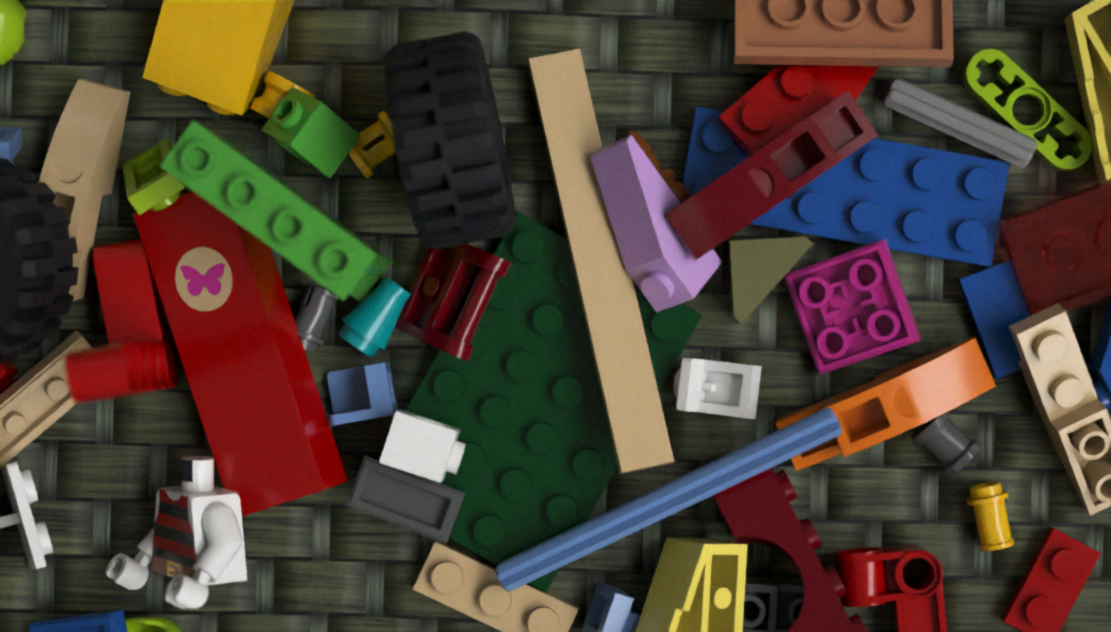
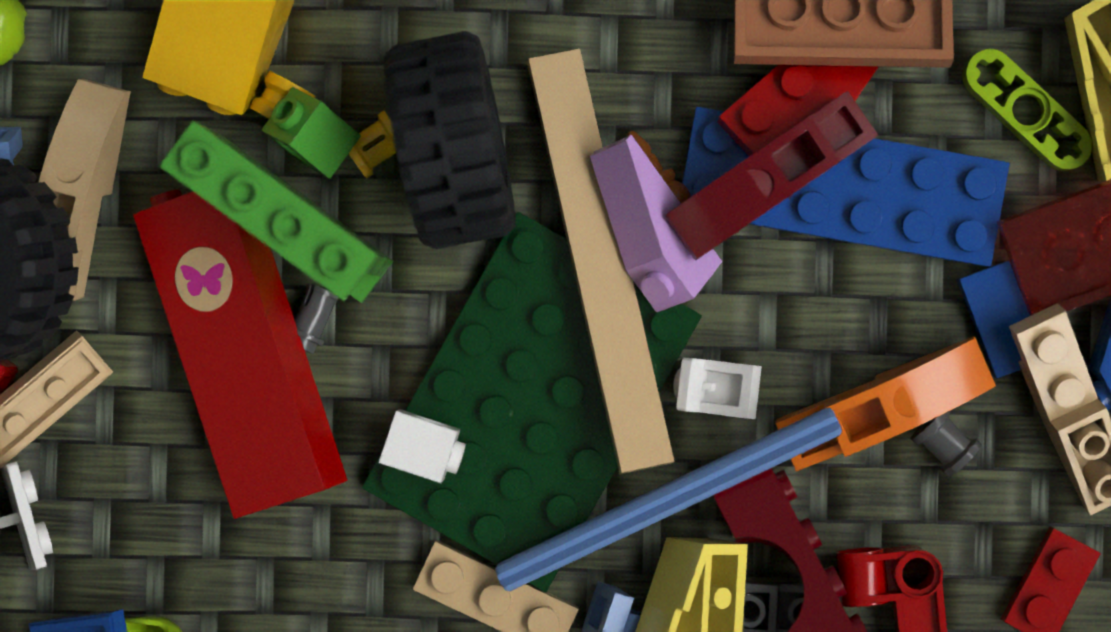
(136, 329): red beam -> none
(147, 182): lime plate -> none
(192, 541): white torso -> none
(361, 393): medium blue panel -> none
(375, 317): teal cone -> none
(406, 499): dark grey tile -> none
(439, 290): dark red plate -> none
(757, 268): olive slope -> none
(852, 307): dark pink tile -> none
(960, 123): light grey axle -> none
(991, 515): yellow pin -> none

